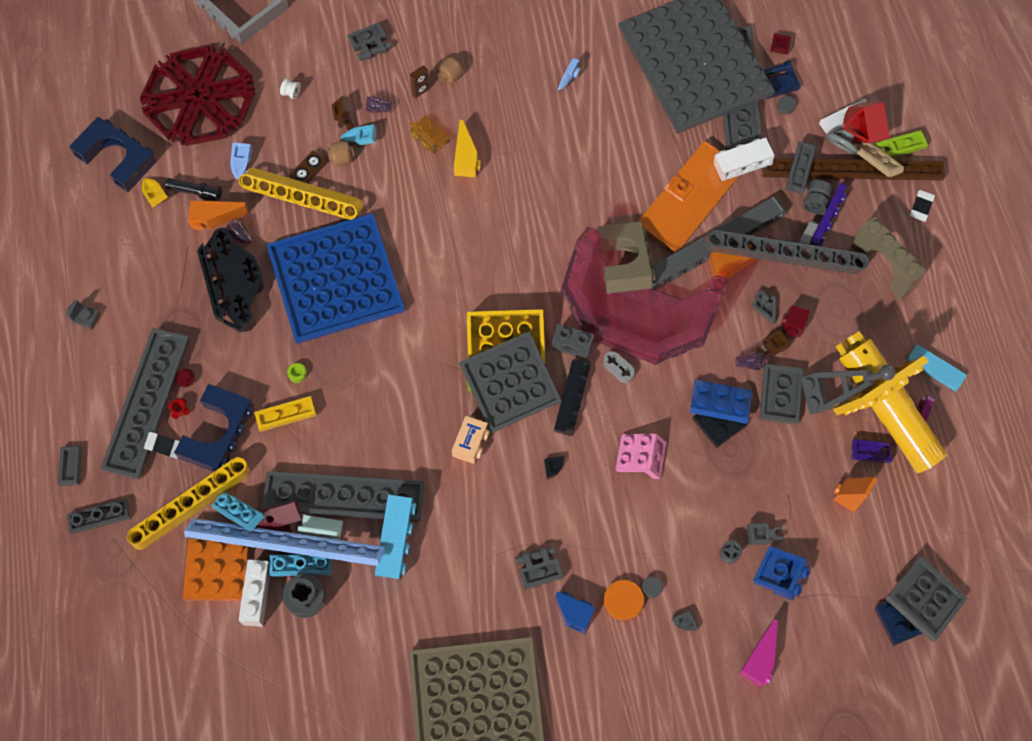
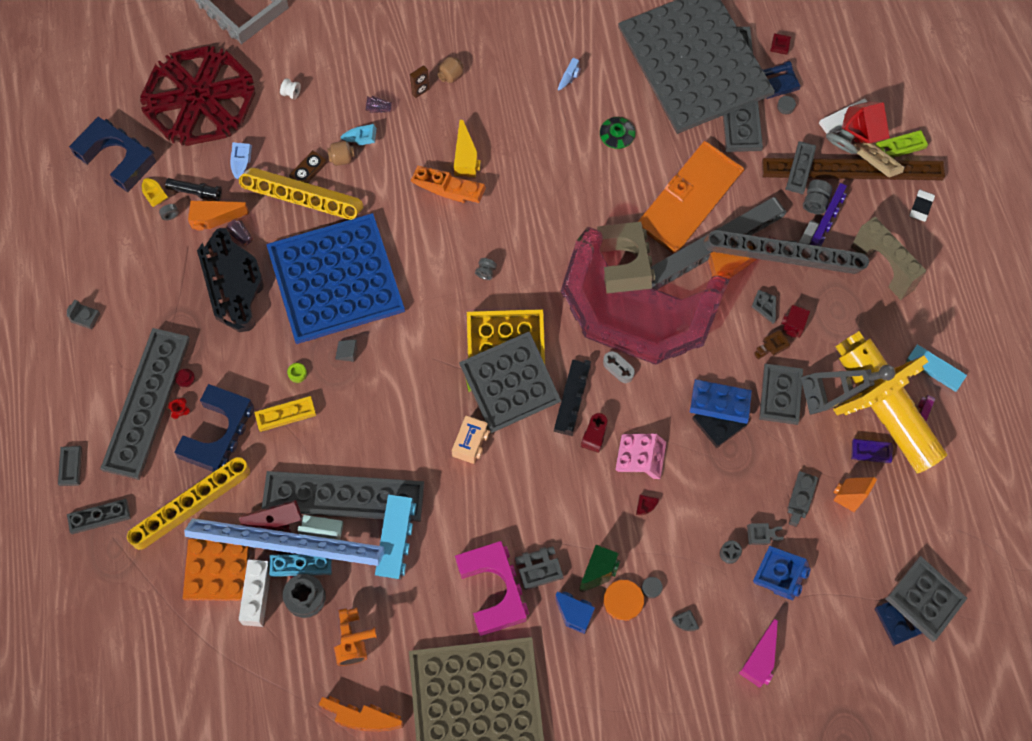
(161, 444): sticker -> none
(168, 212): none -> dark grey tile
(237, 511): medium azure tile -> none
(341, 111): reddish brown plate -> none
(346, 350): none -> dark grey slope
(351, 648): none -> orange piece
(366, 37): dark grey plate -> none
(369, 719): none -> orange slope
(429, 134): clear yellow bracket -> none
(447, 186): none -> orange slope
(485, 268): none -> dark grey wheel
(494, 560): none -> dark pink arch
(553, 466): black tile -> none
(572, 341): dark grey brick -> none
(594, 435): none -> dark red piece
(600, 568): none -> dark green slope
(617, 139): none -> dish
(646, 504): none -> dark red tile
(743, 159): white brick -> none
(751, 361): clear purple cone -> none
(801, 497): none -> dark grey hinge

